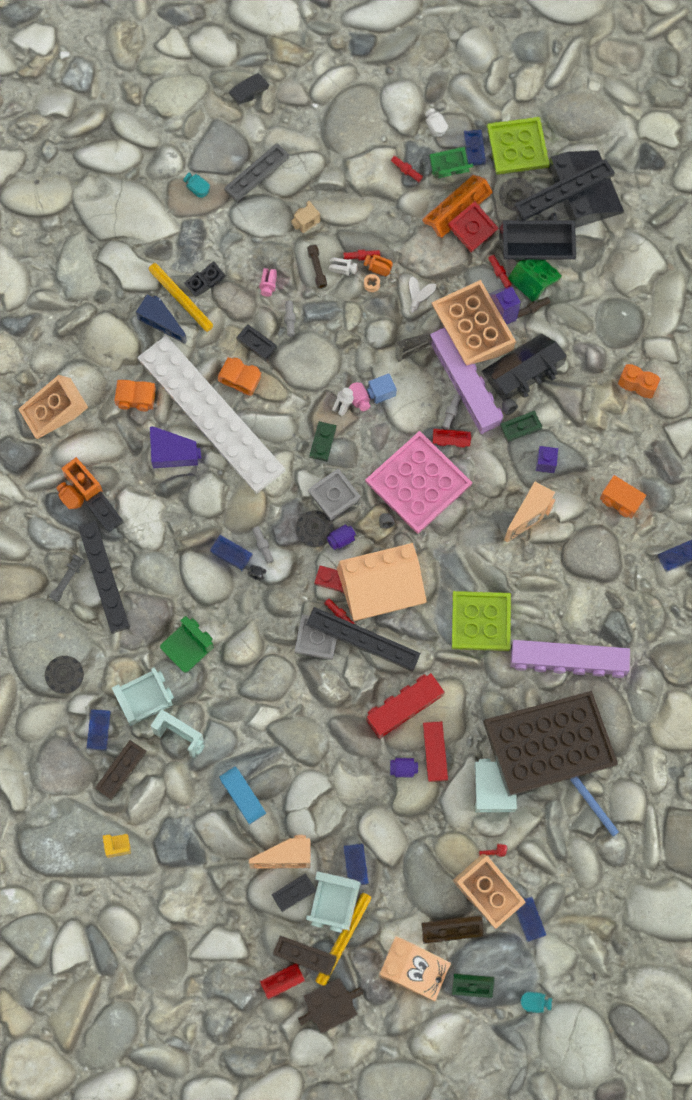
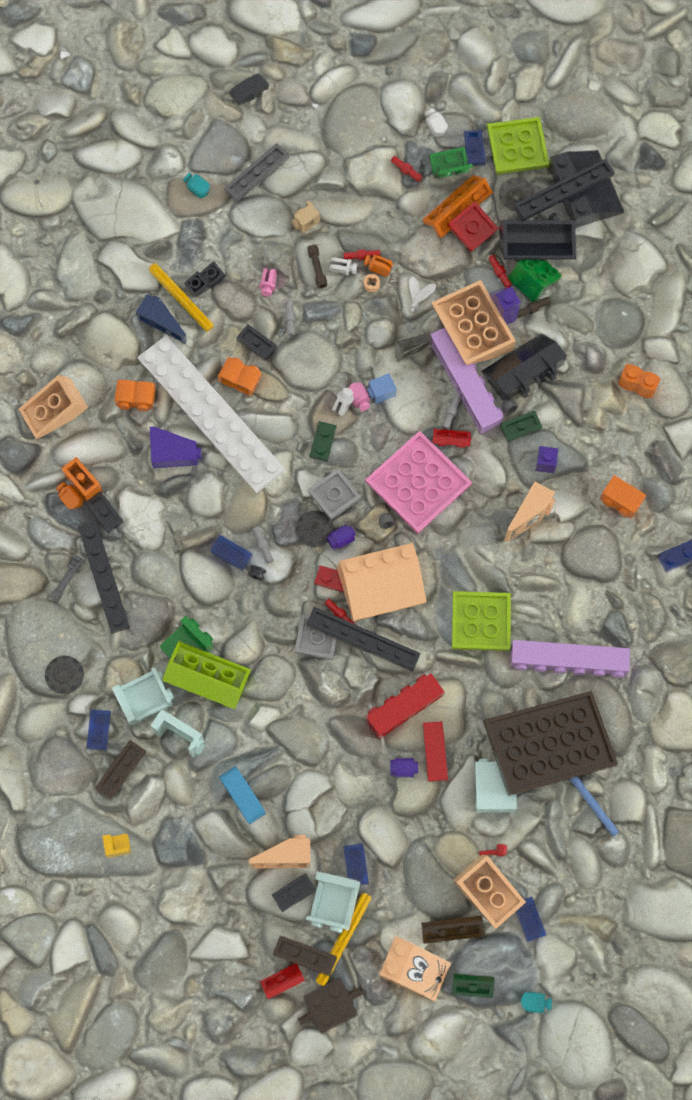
(206, 675): none -> lime slope

